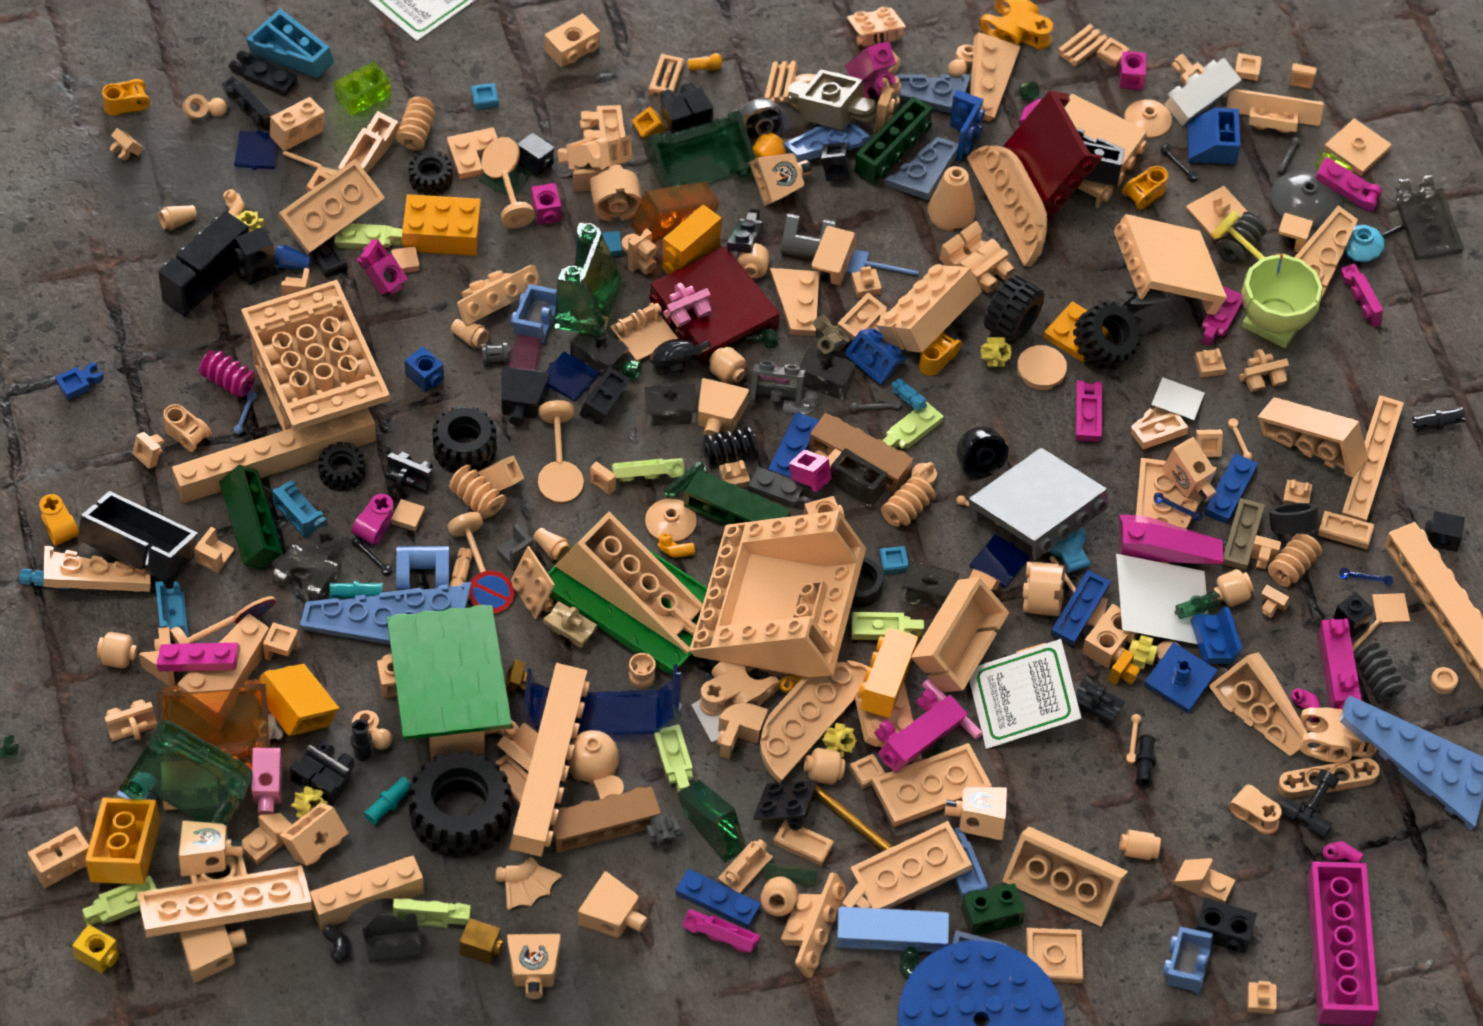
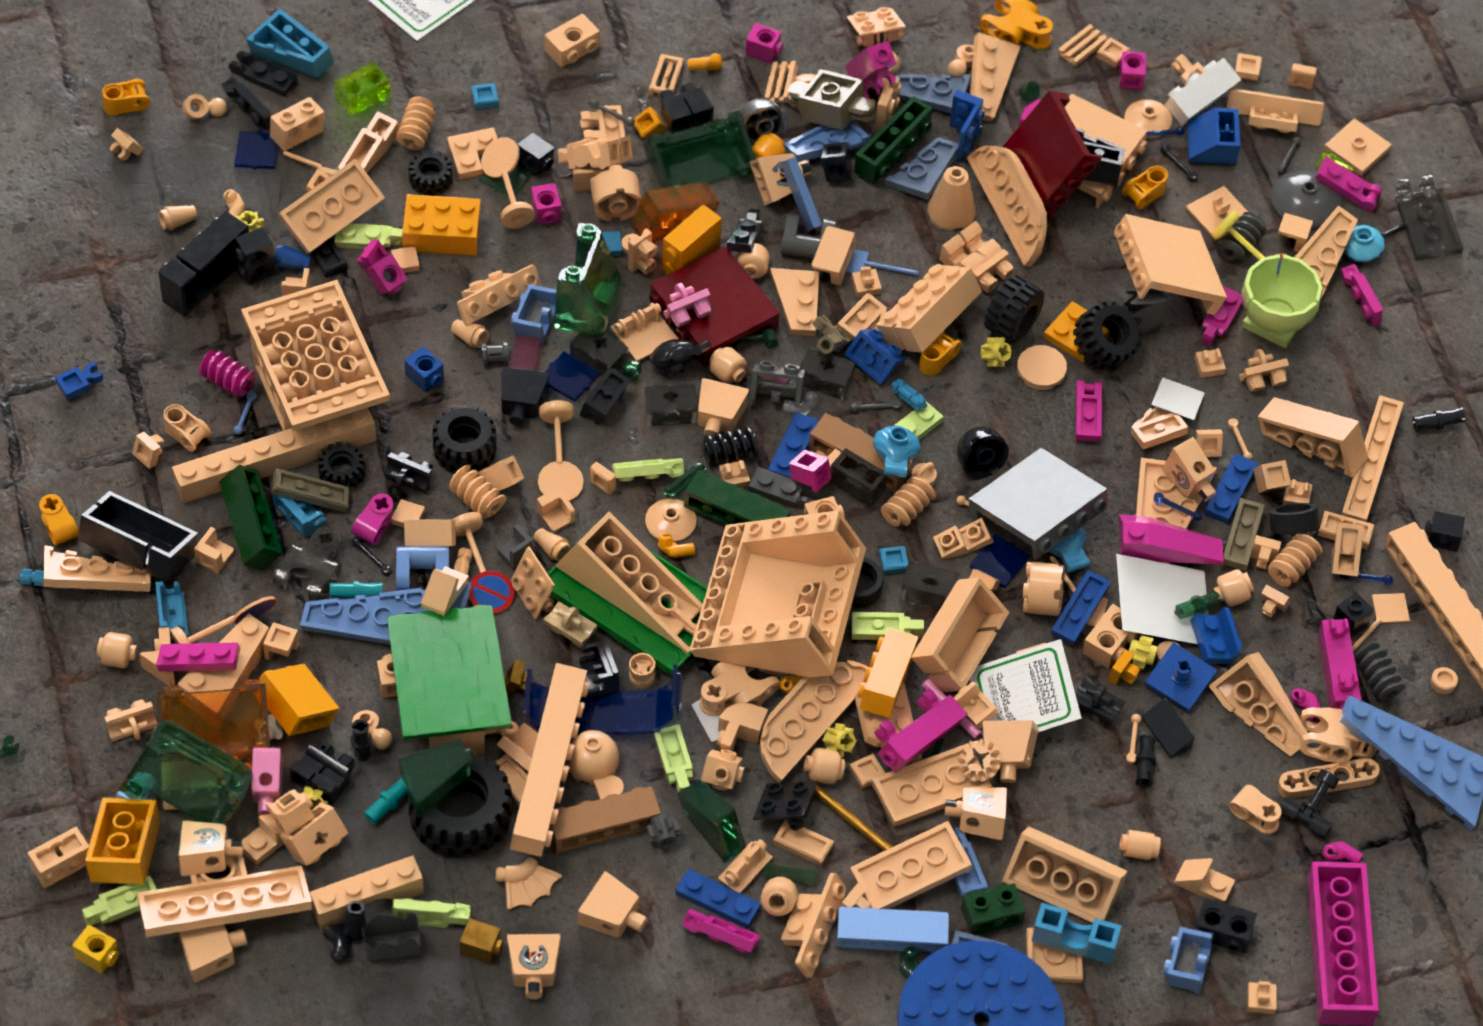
(291, 811): none -> light nougat window
(310, 490): none -> dark tan tile
(353, 920): none -> black cone
(429, 532): none -> light nougat tile
(434, 773): none -> clear green slope
(443, 590): none -> light nougat slope
(555, 510): none -> light nougat panel
(594, 104): none -> dark grey hinge
(600, 669): none -> black hinge
(723, 769): none -> light nougat brick
(763, 43): none -> dark pink brick
(801, 194): none -> medium blue tile
(897, 448): none -> dark azure animal
(961, 541): none -> light nougat slope
(976, 704): none -> light nougat bracket
(991, 762): none -> light nougat gear
(1015, 743): none -> light nougat torso
(1091, 941): none -> dark azure arch
(1168, 728): none -> black slope
(1179, 131): none -> clear blue hinge
(1272, 476): none -> light nougat panel
(1347, 549): none -> light nougat slope

